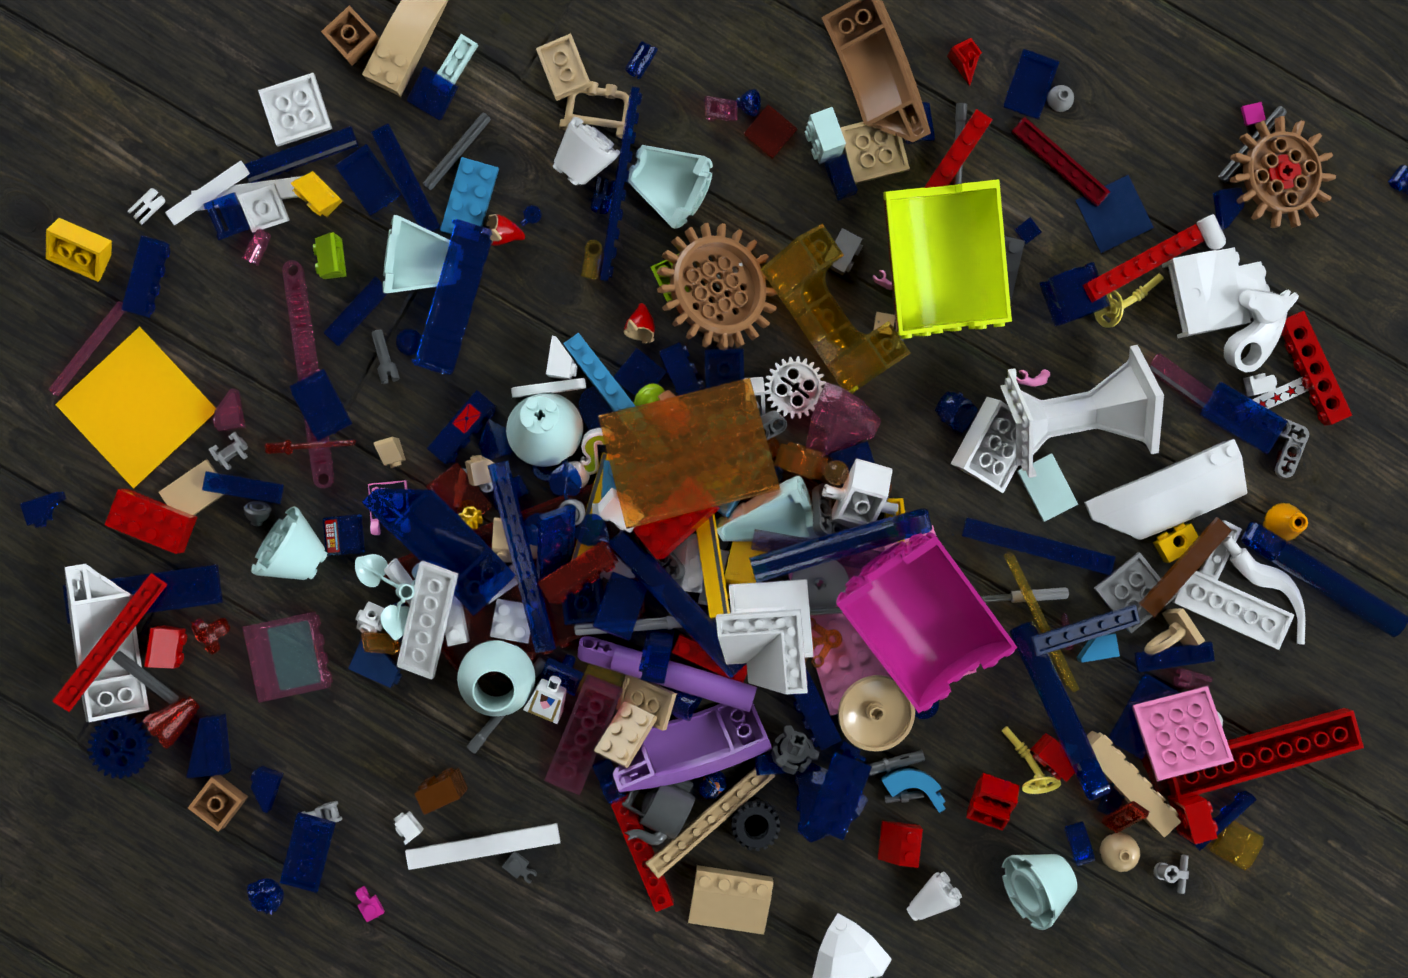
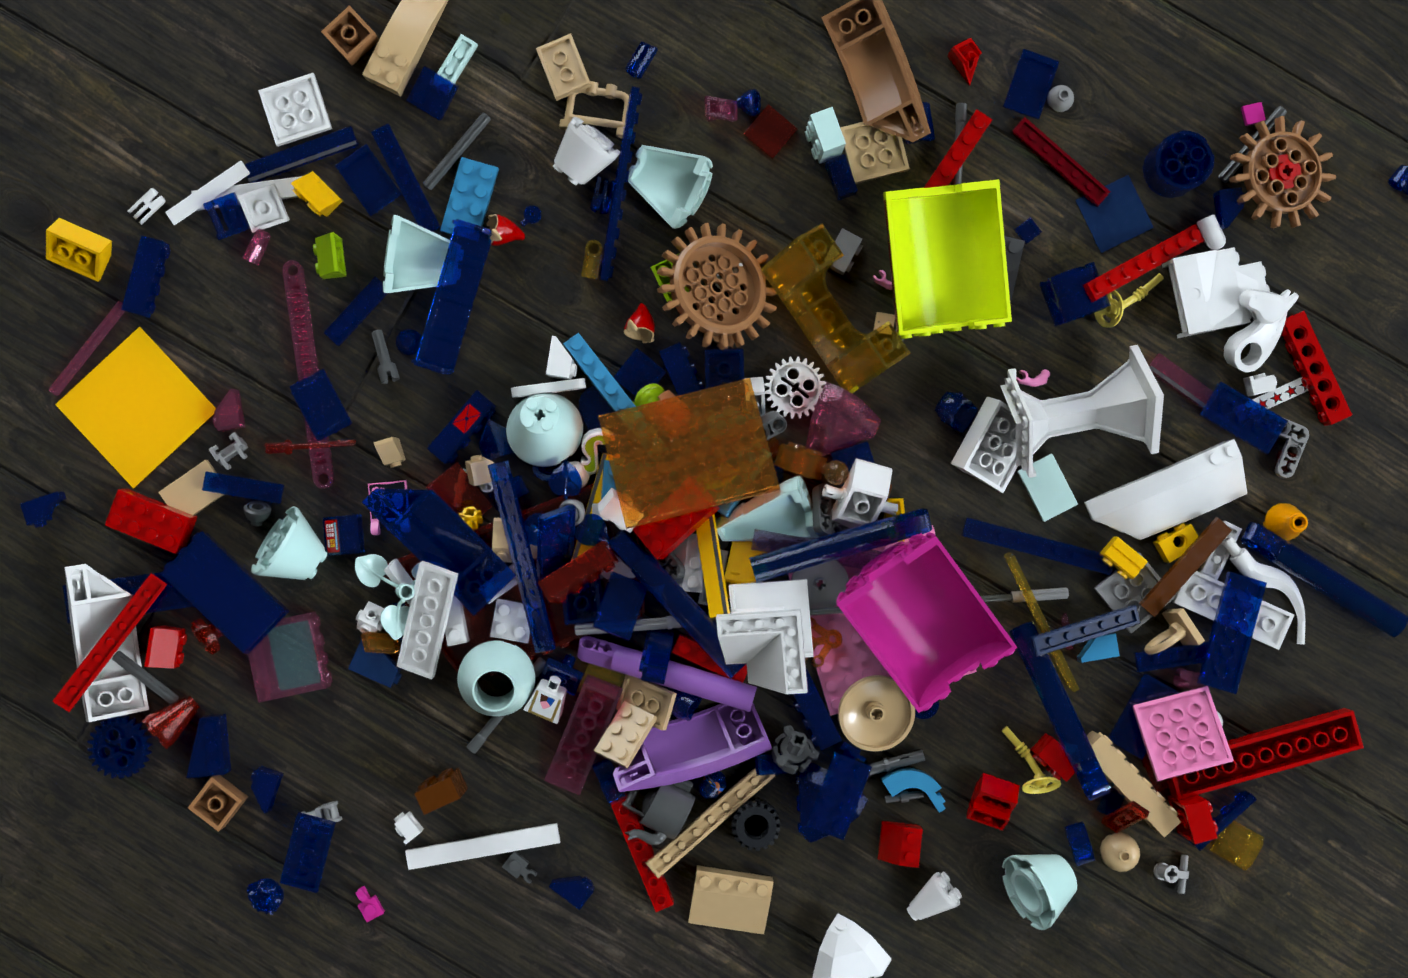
(224, 592): none -> clear blue brick
(573, 889): none -> clear blue slope
(1123, 558): none -> yellow brick
(1164, 170): none -> clear blue brick
(1231, 632): none -> clear blue plate

